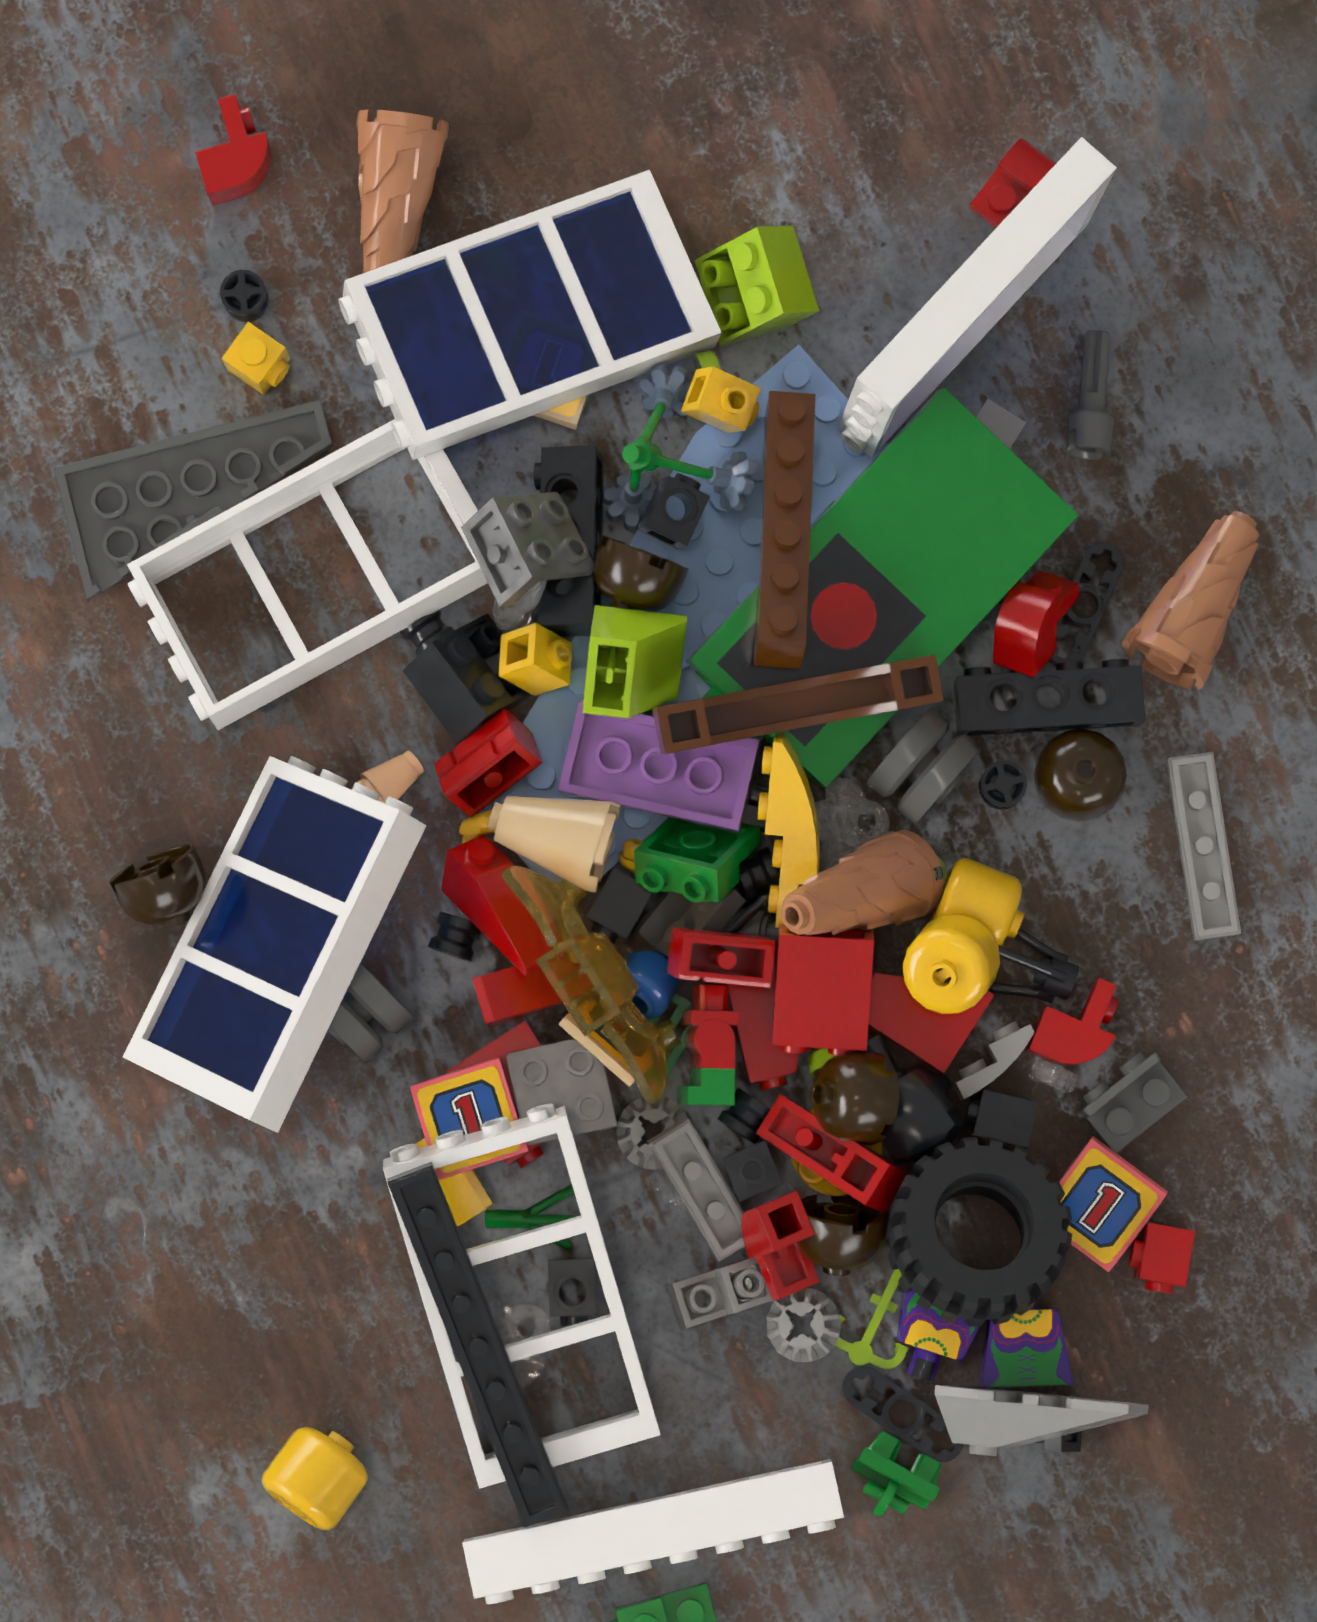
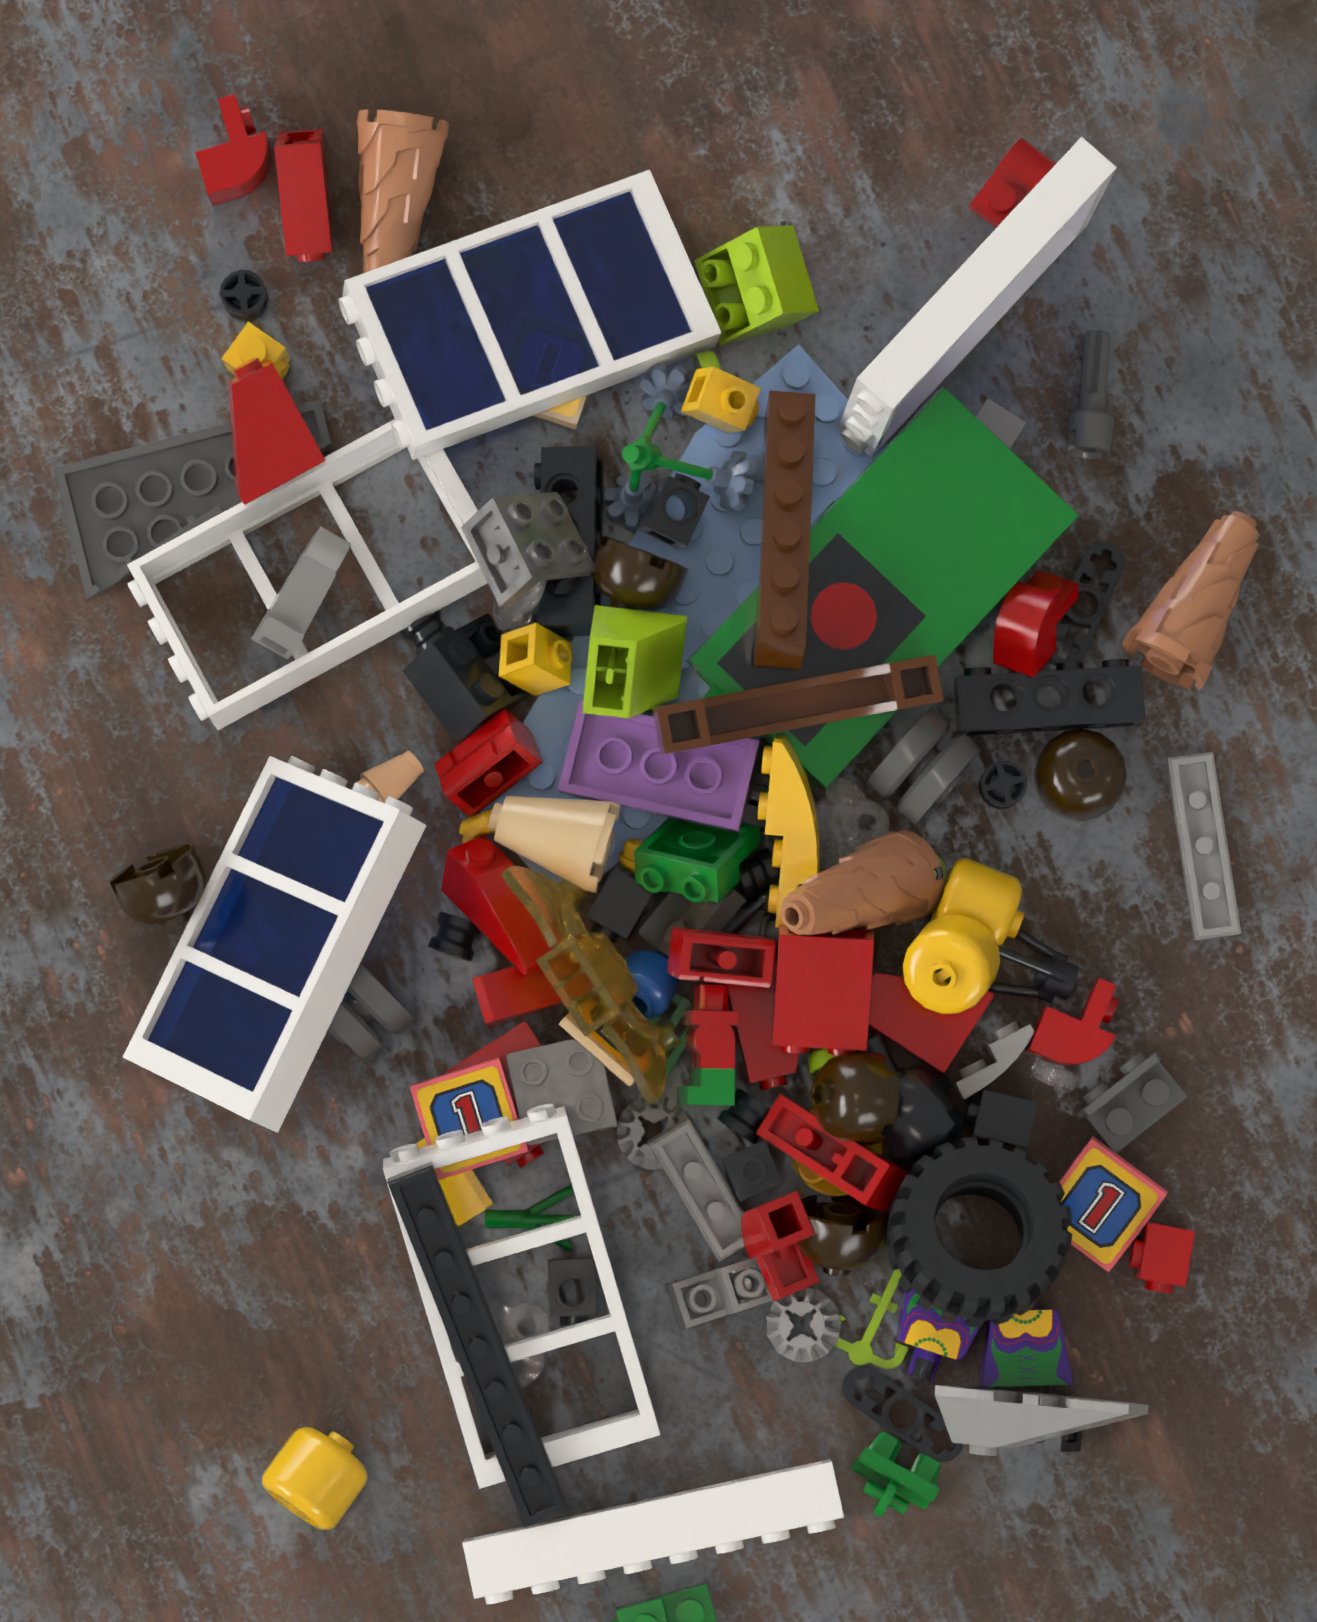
(267, 431): none -> red slope
(301, 594): none -> light grey leg
(304, 193): none -> red slope

